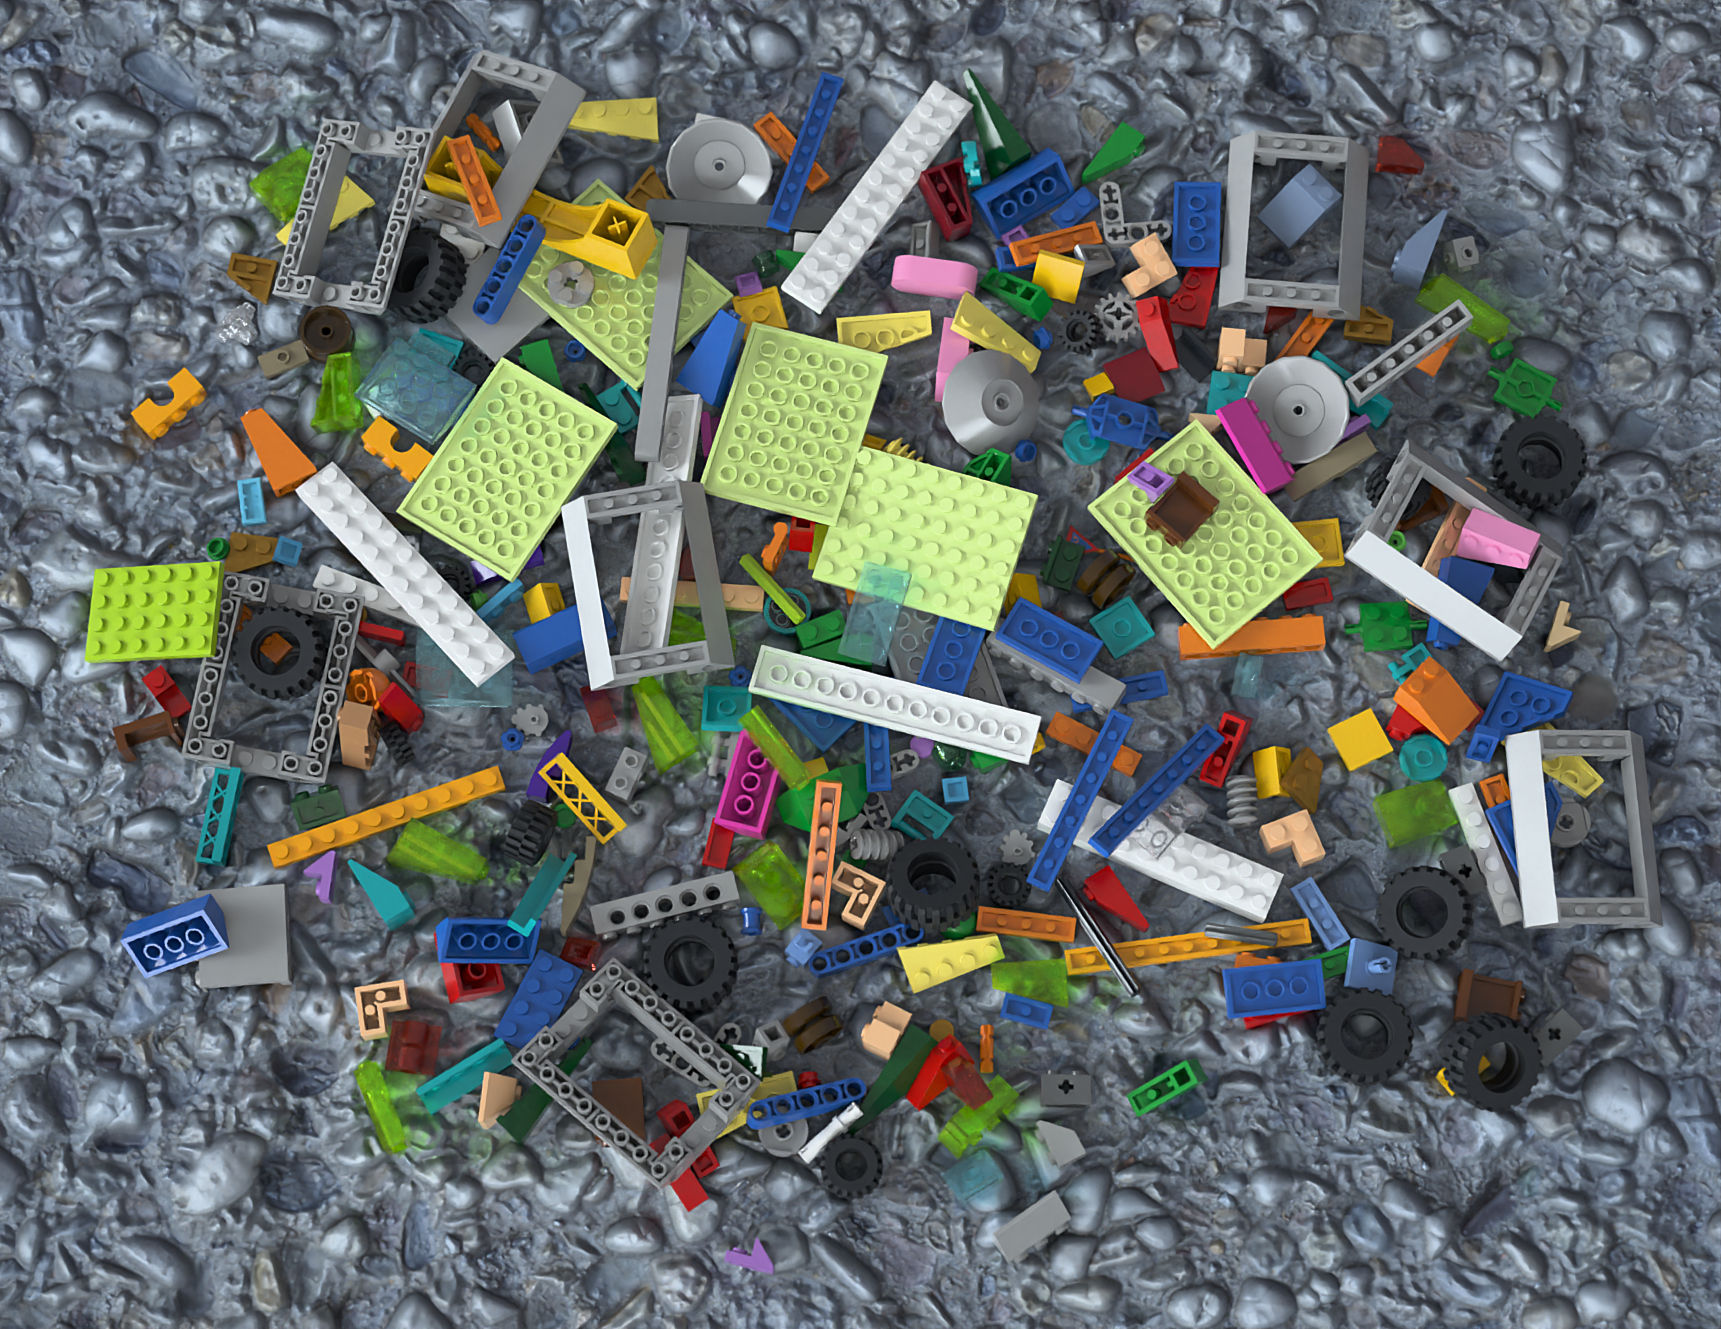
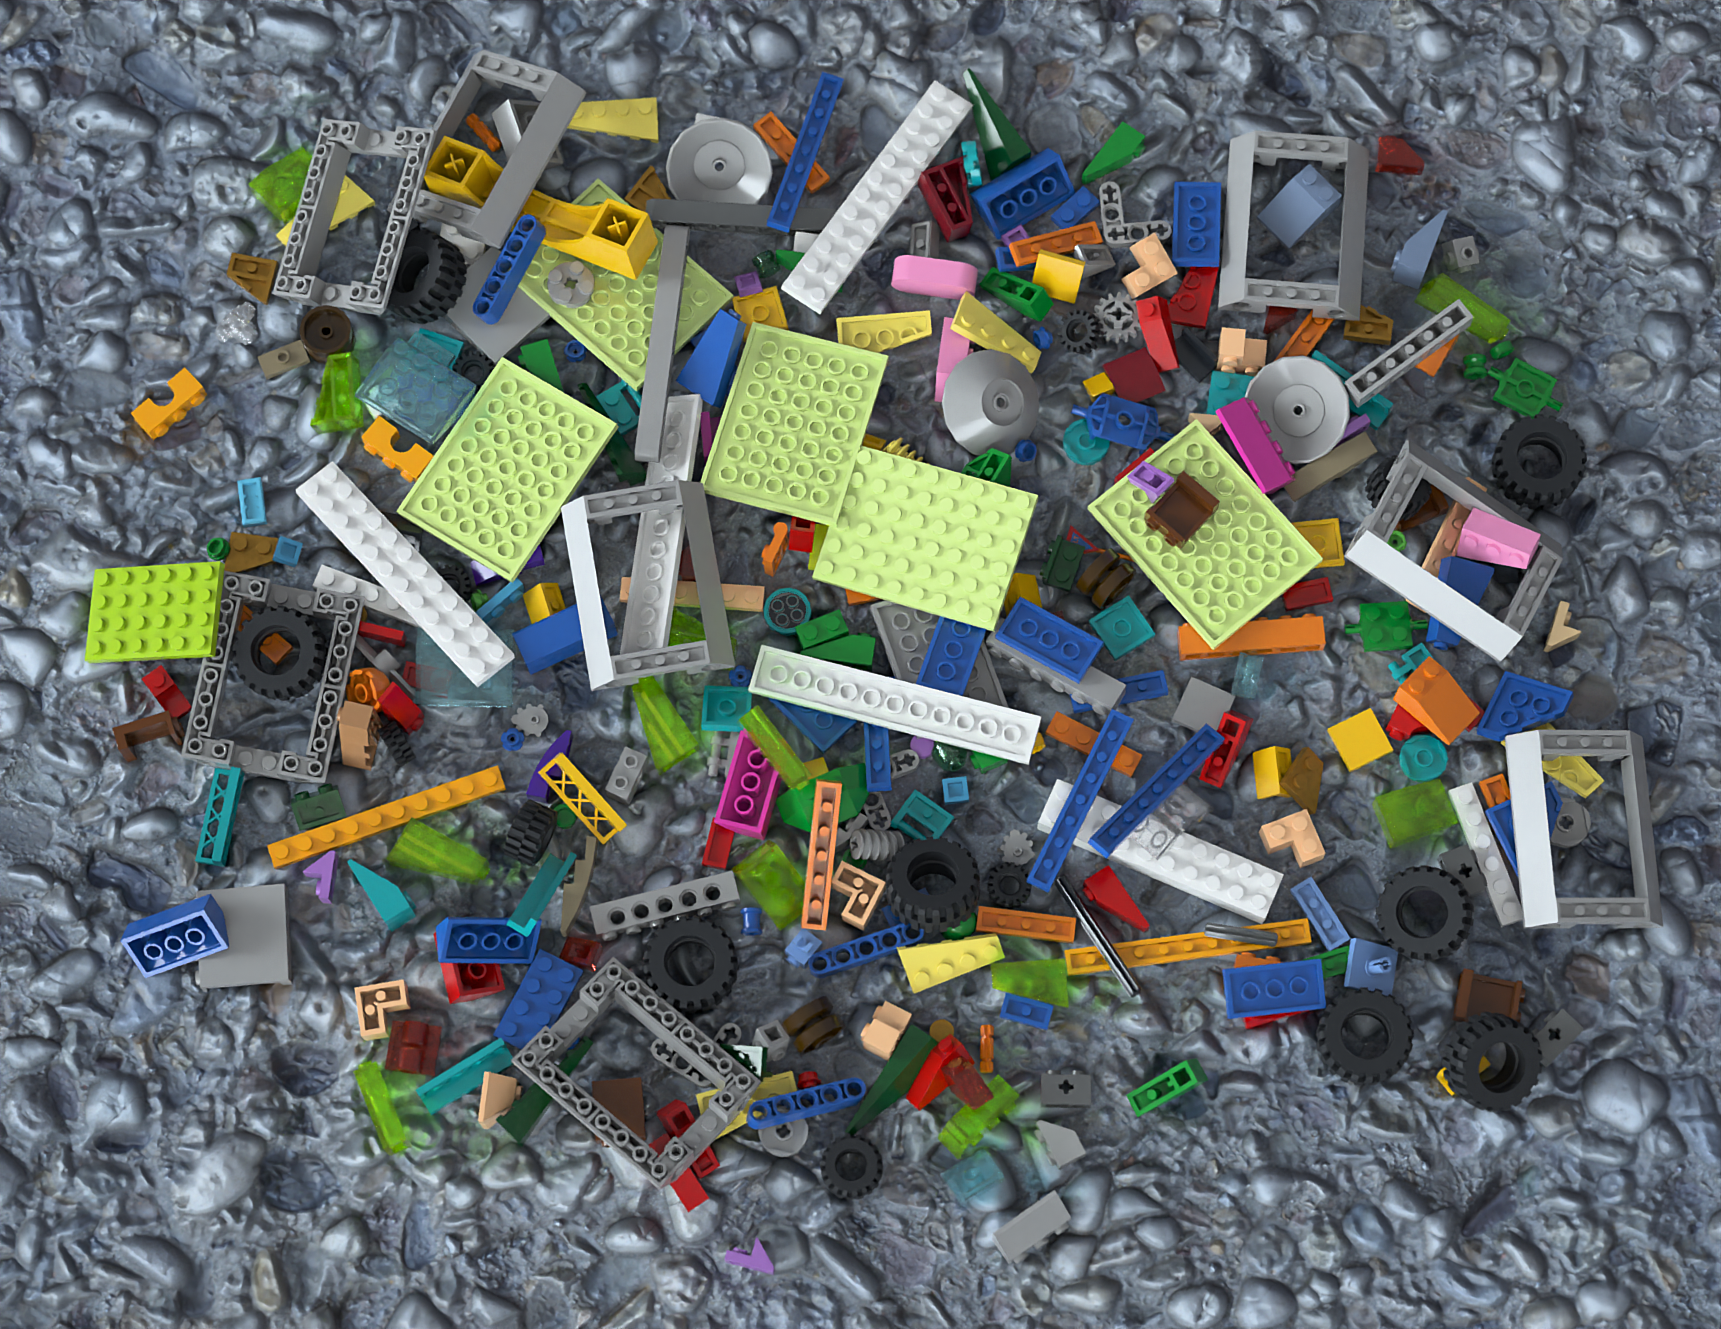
(279, 456): orange slope -> none
(474, 180): orange plate -> none
(598, 709): clear red slope -> none
(769, 585): lime axle -> none
(833, 1130): white pin -> none
(874, 613): clear light blue plate -> none
(1202, 705): none -> light grey tile
(1241, 801): light grey piece -> none
(1475, 366): none -> green wheel
(1483, 743): blue plate -> none

